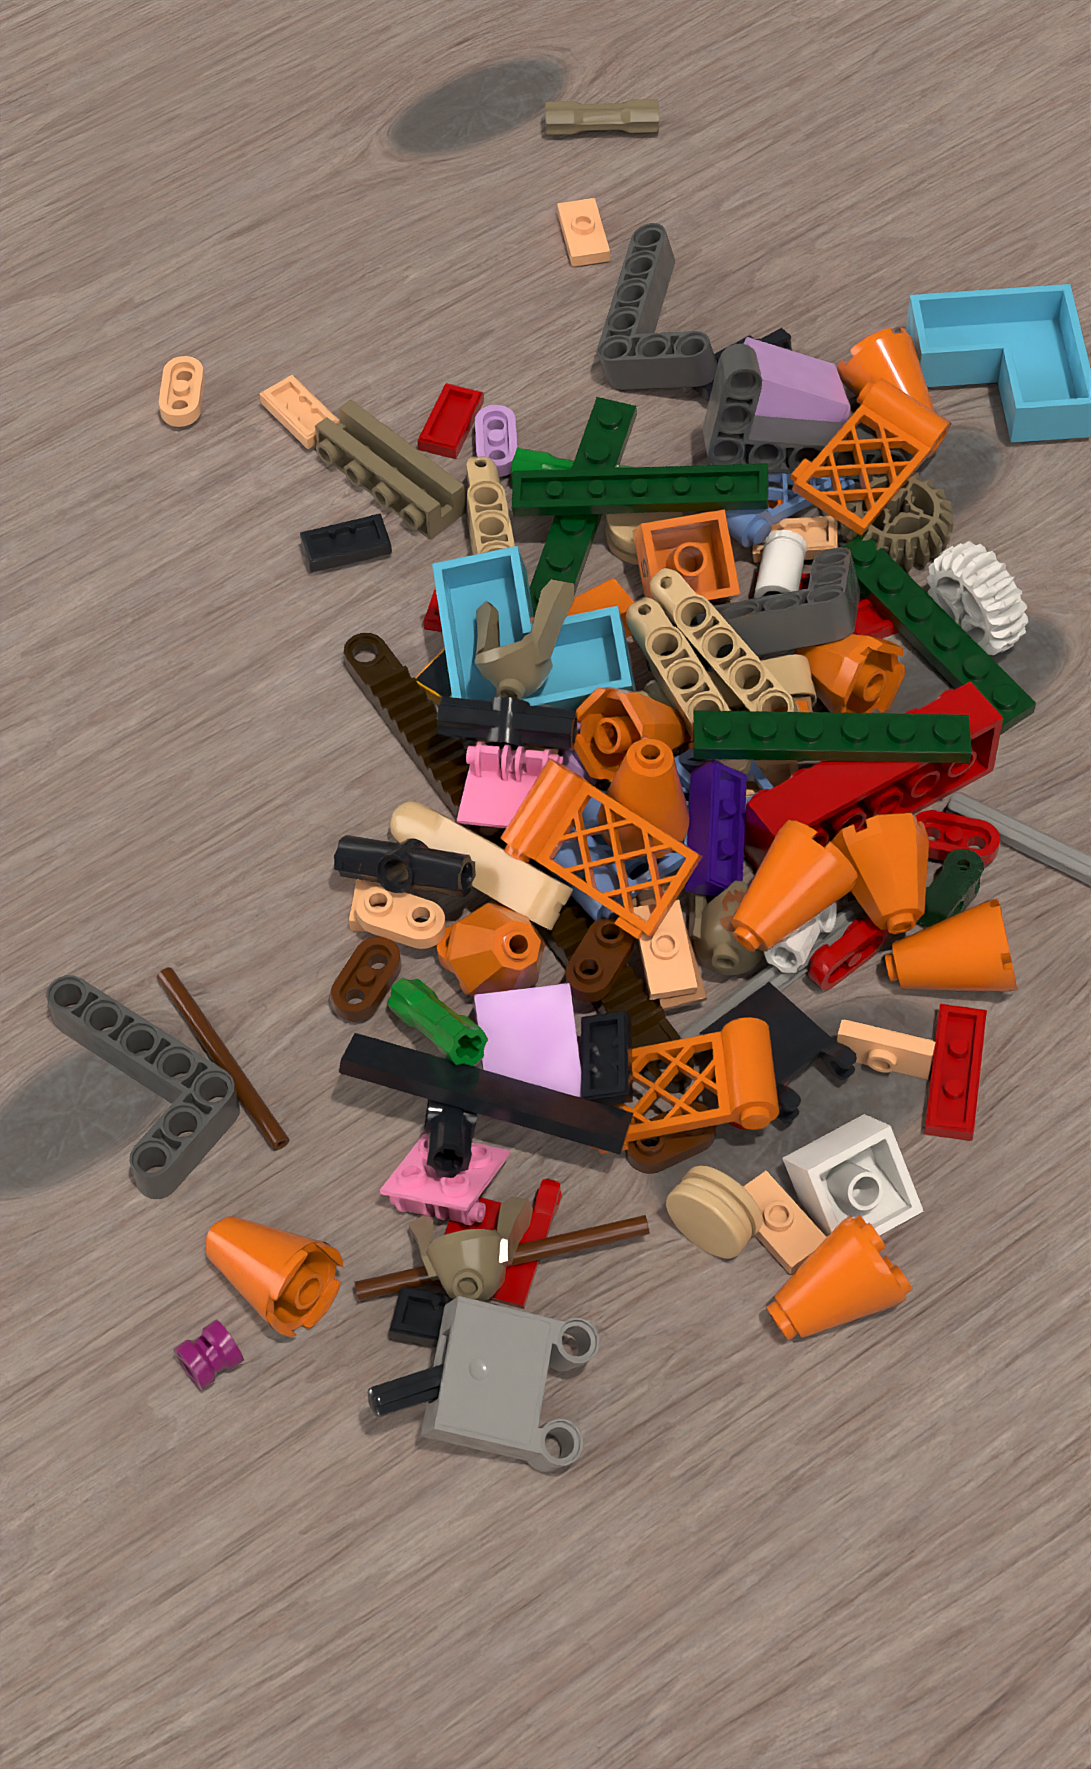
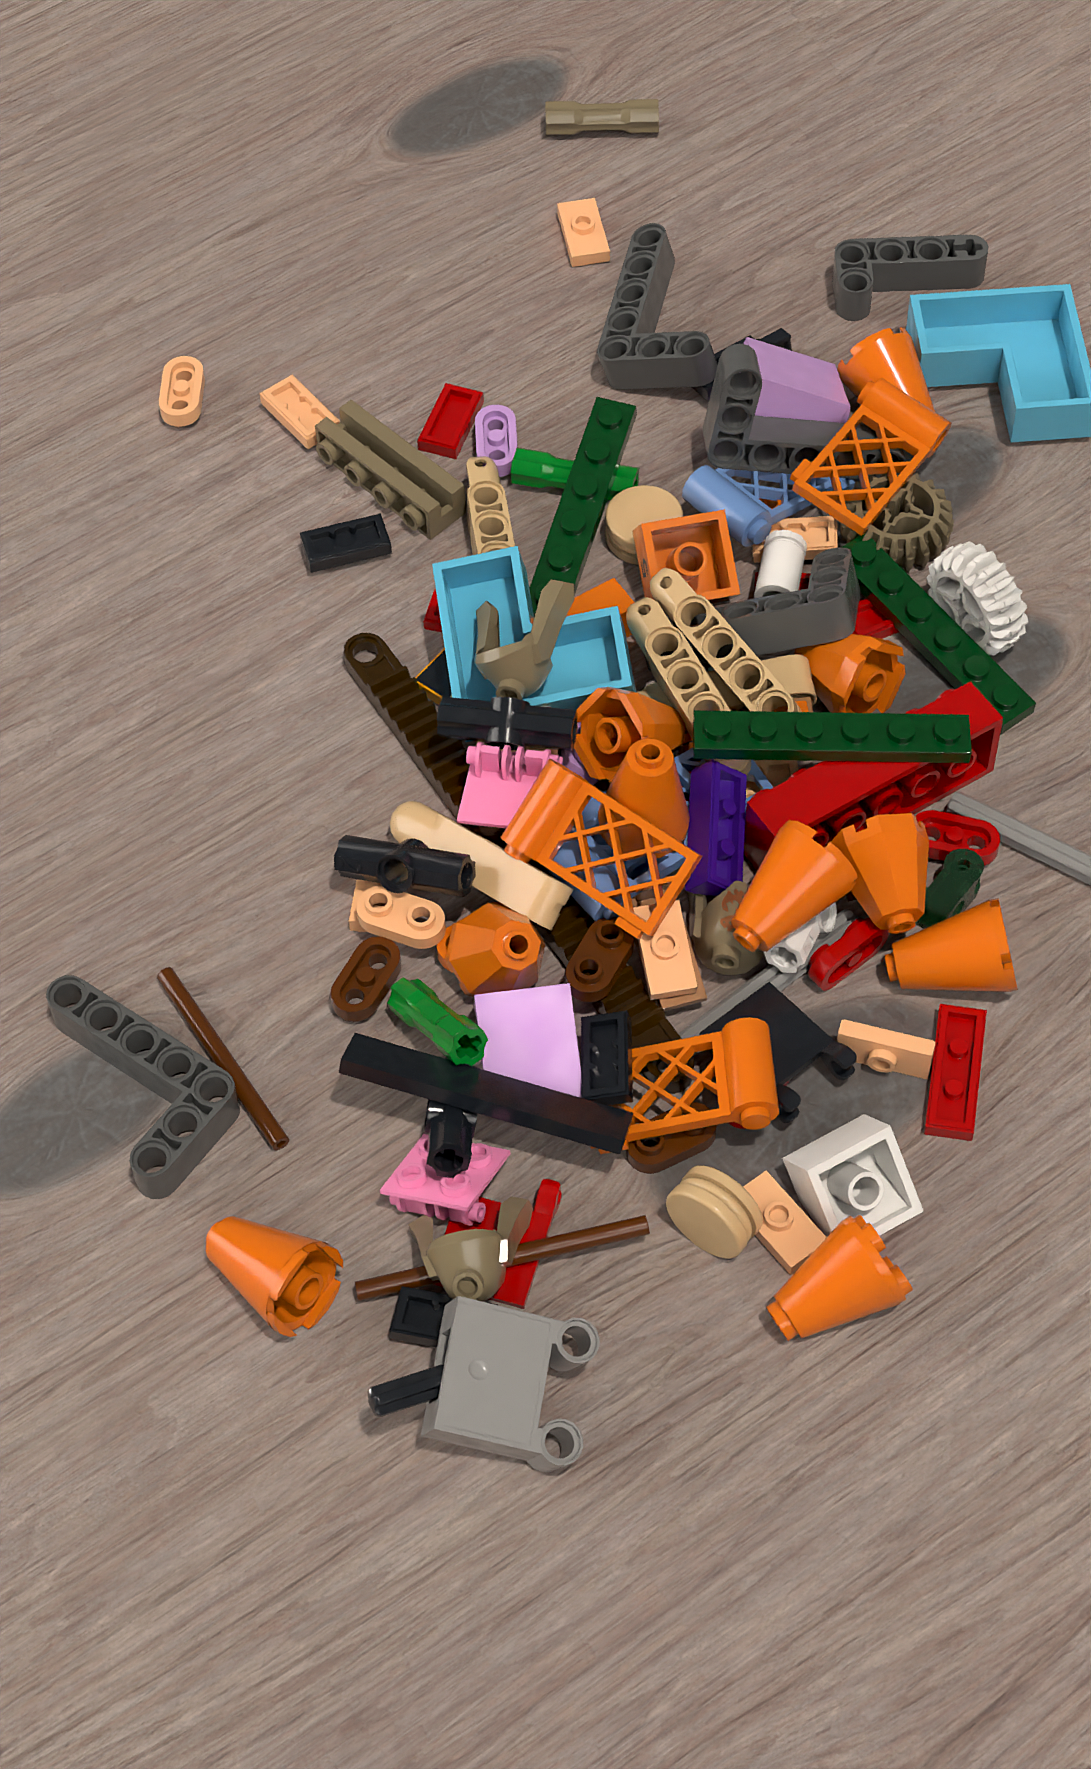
(208, 1354): magenta wheel -> none
(640, 490): dark green plate -> none
(903, 265): none -> dark grey beam

